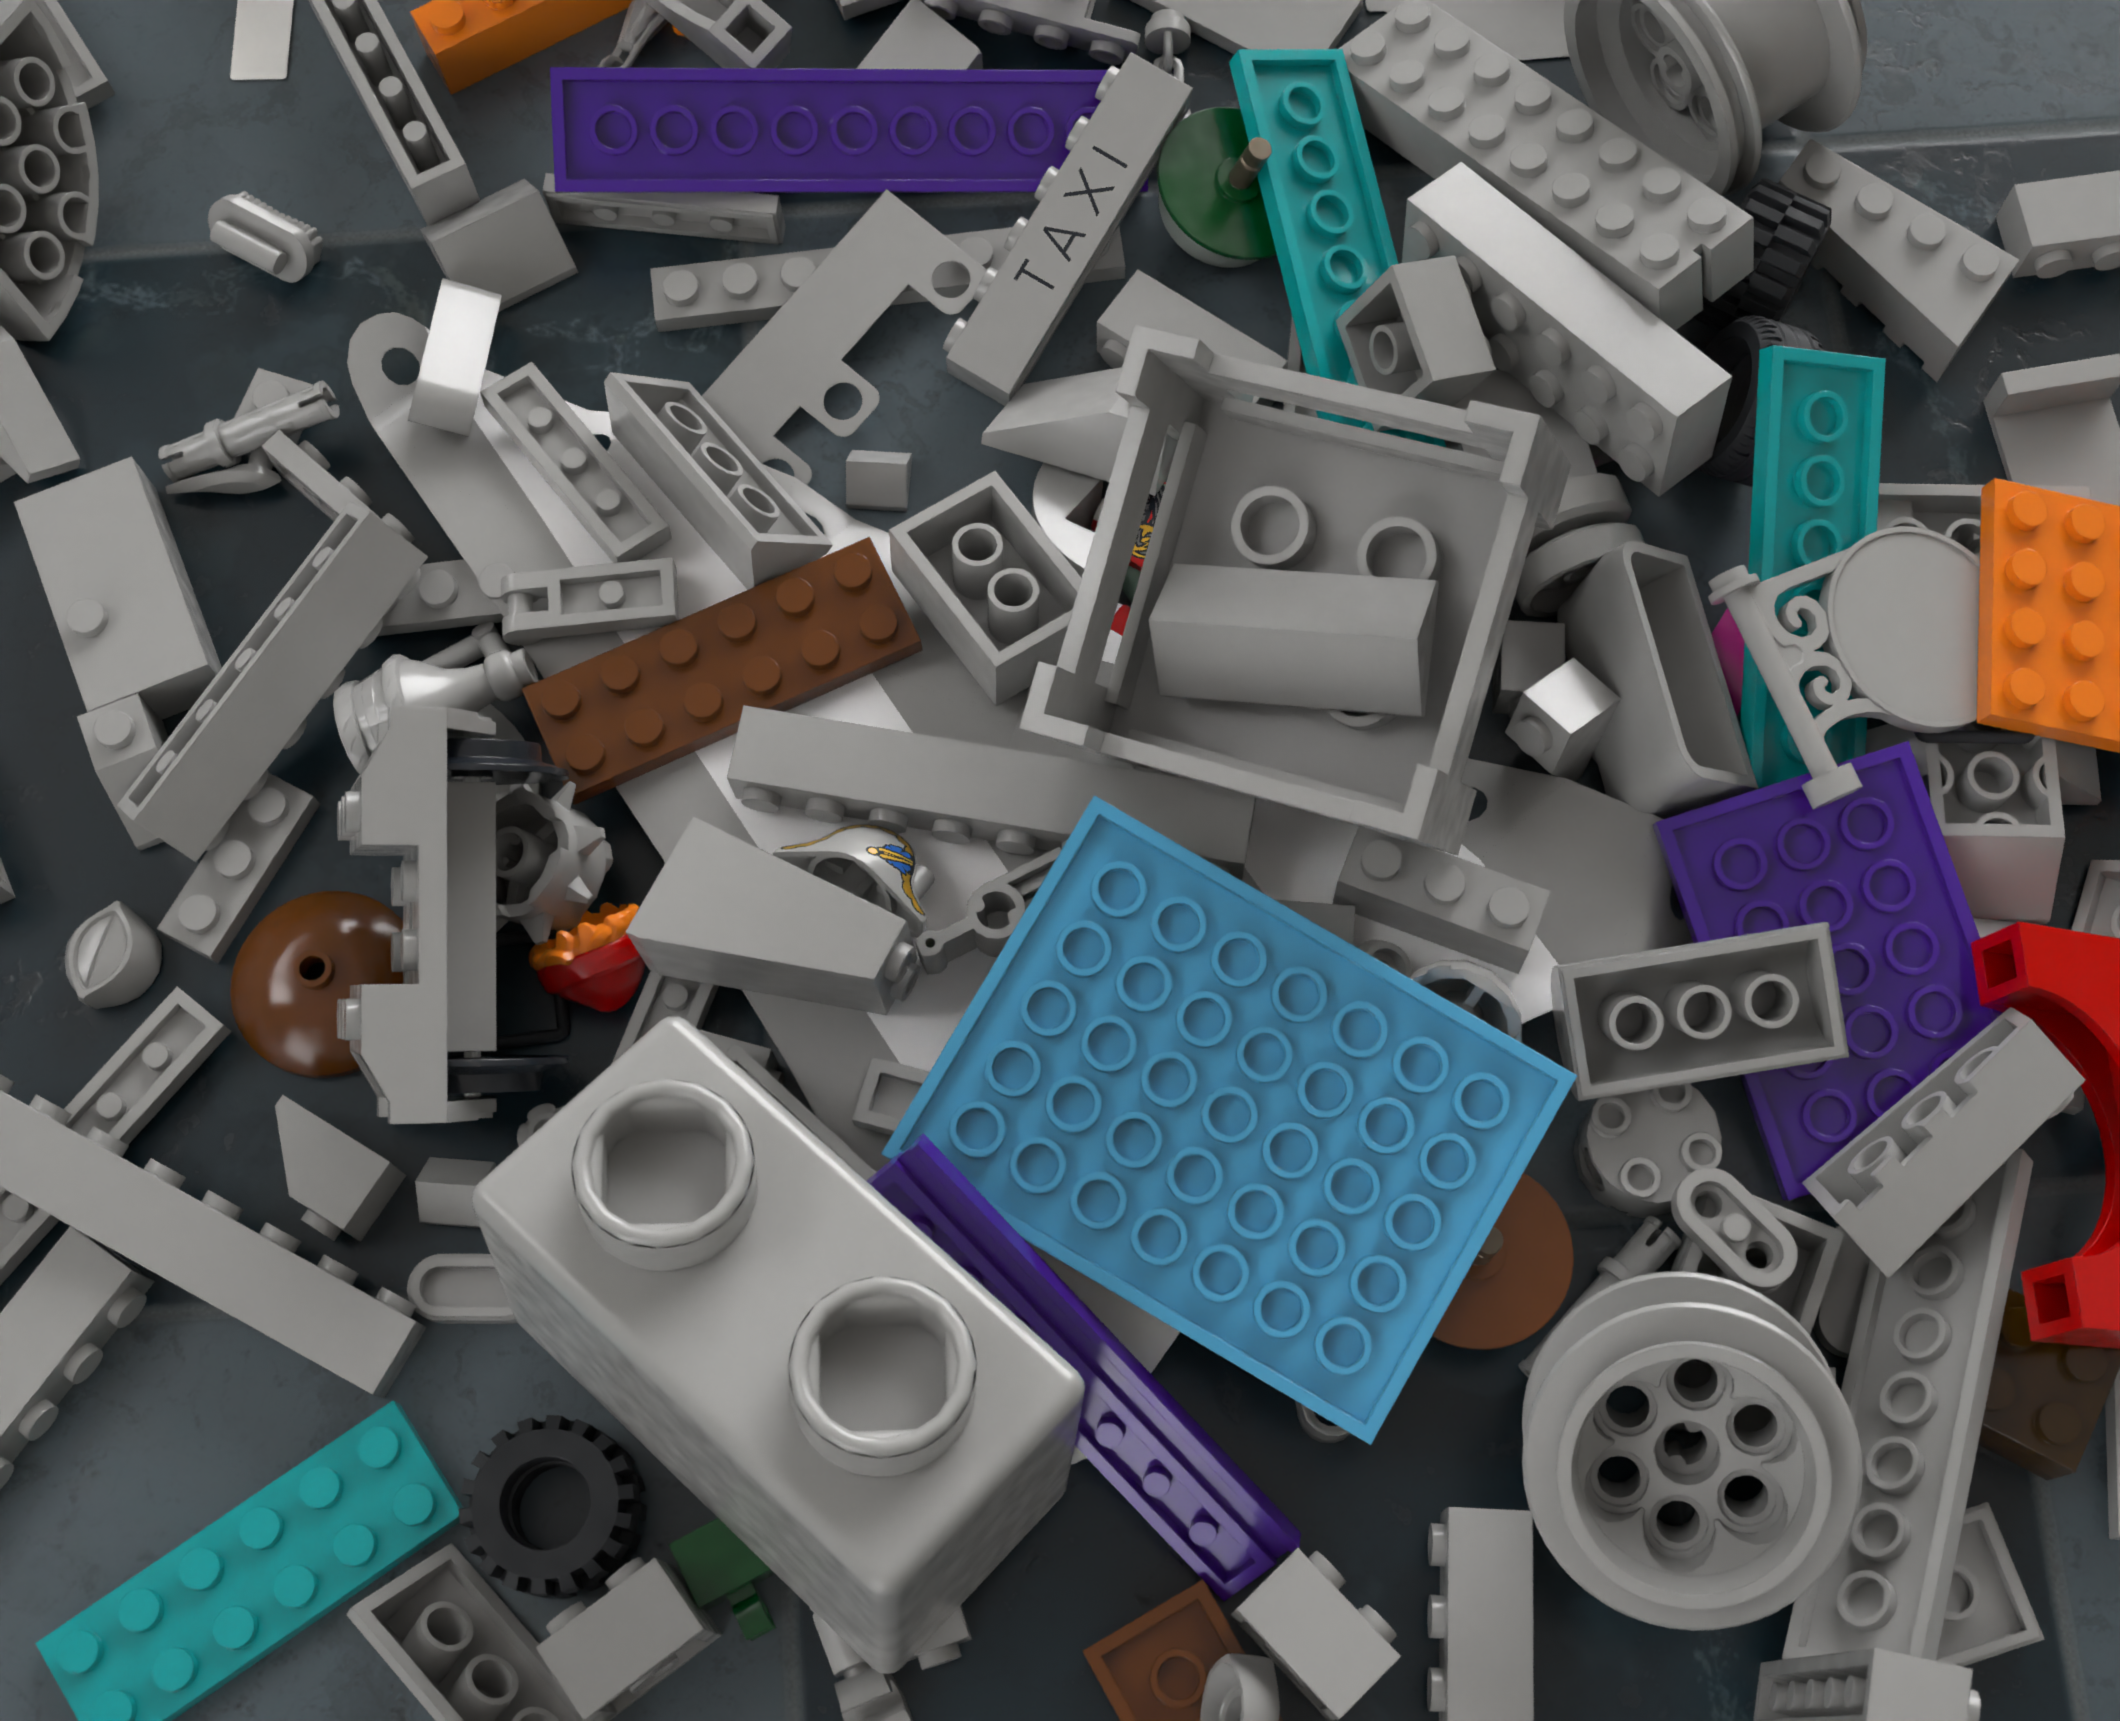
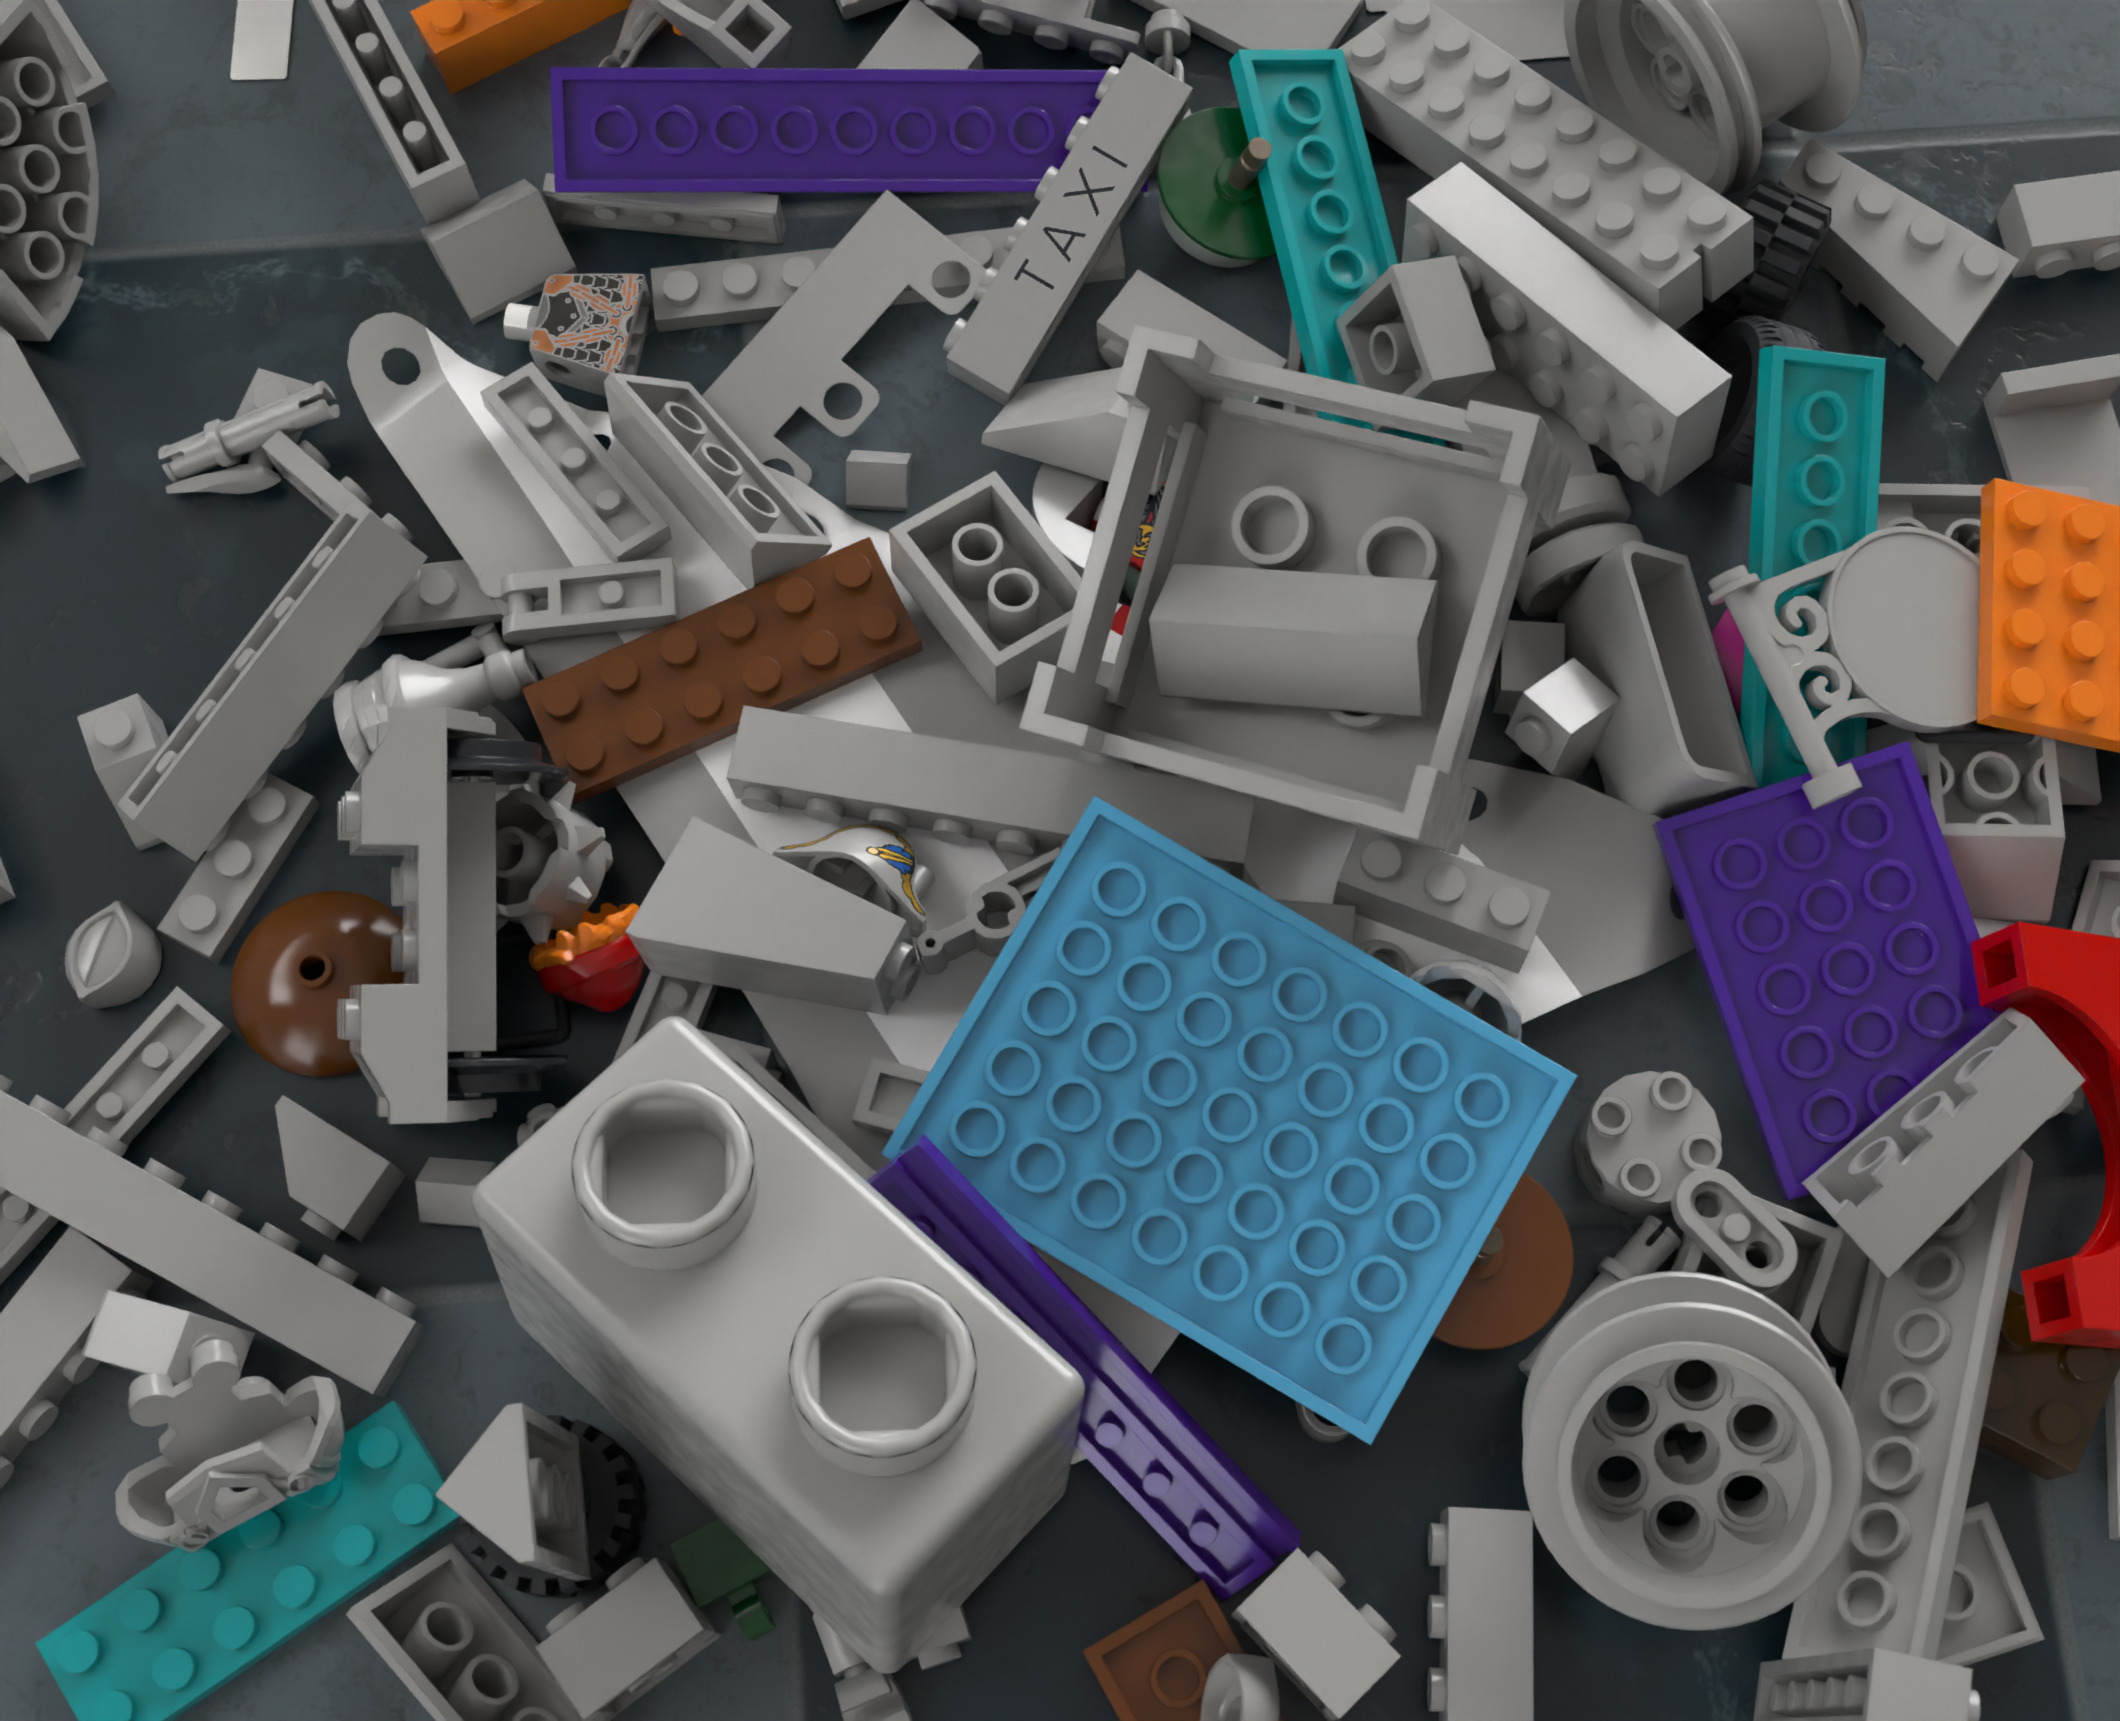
(119, 590): light grey brick -> none
(155, 1336): none -> light grey slope
(225, 1438): none -> light grey piece
(264, 236): light grey piece -> none
(455, 358): beam -> none
(459, 1290): light grey tile -> none
(525, 1492): none -> light grey slope
(584, 327): none -> torso
(1699, 1011): light grey brick -> none

